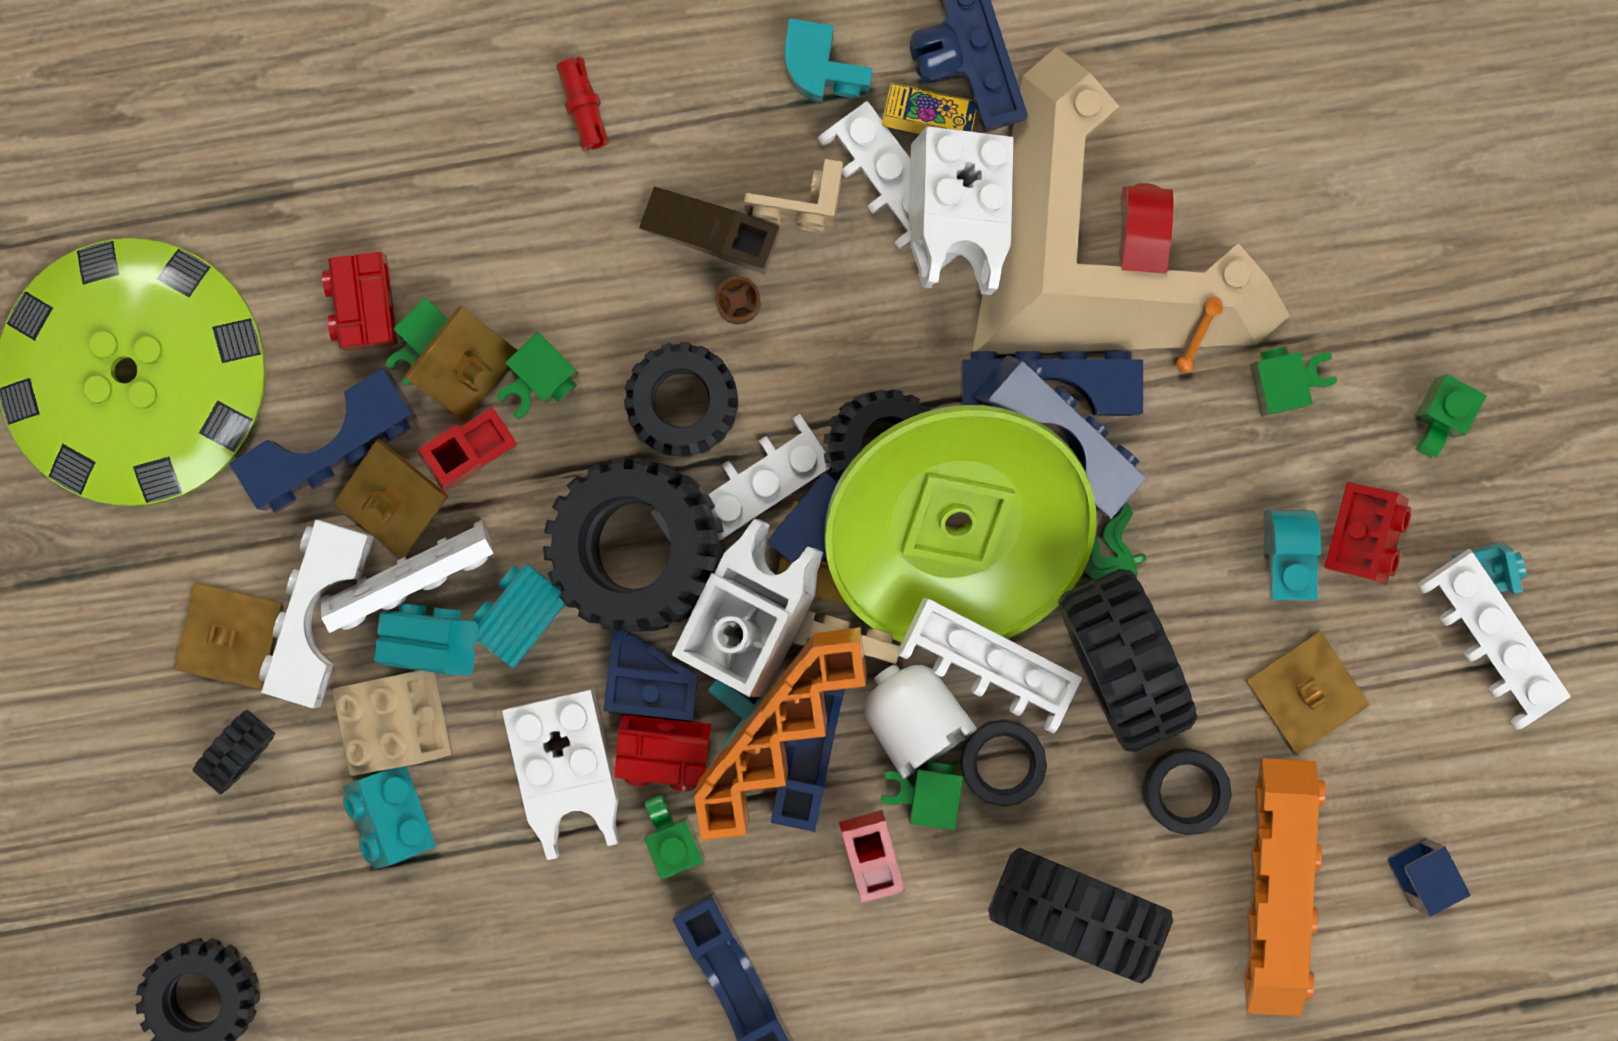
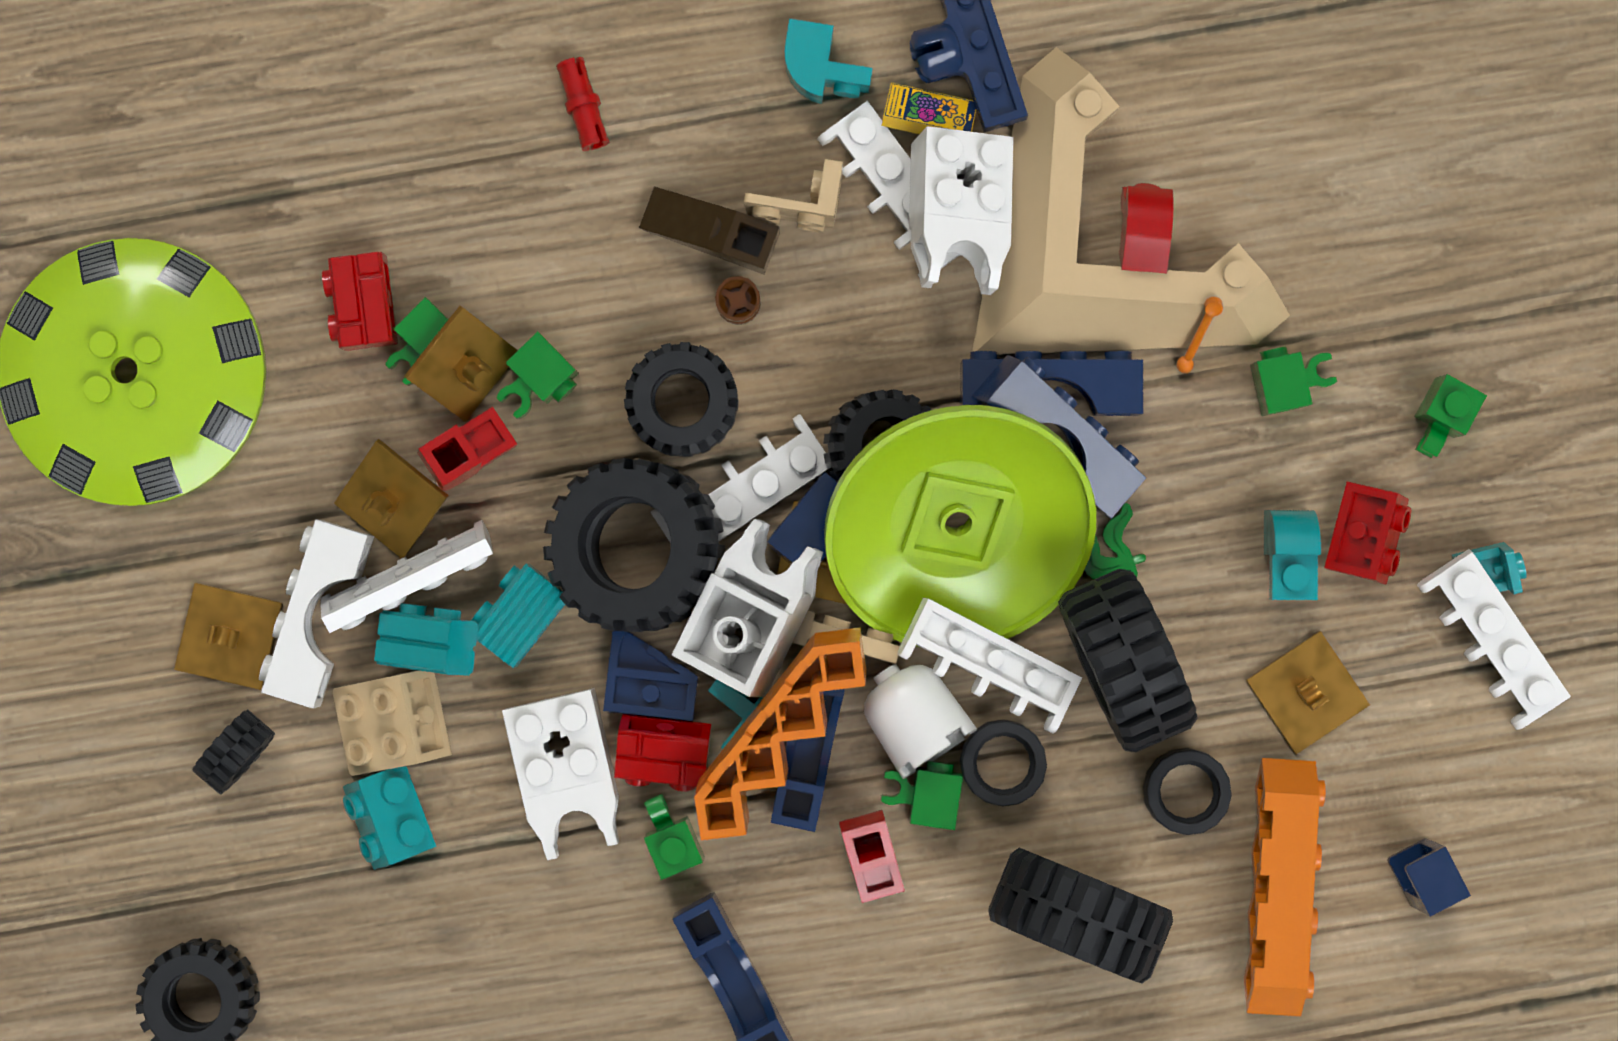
(373, 411): dark blue arch -> none

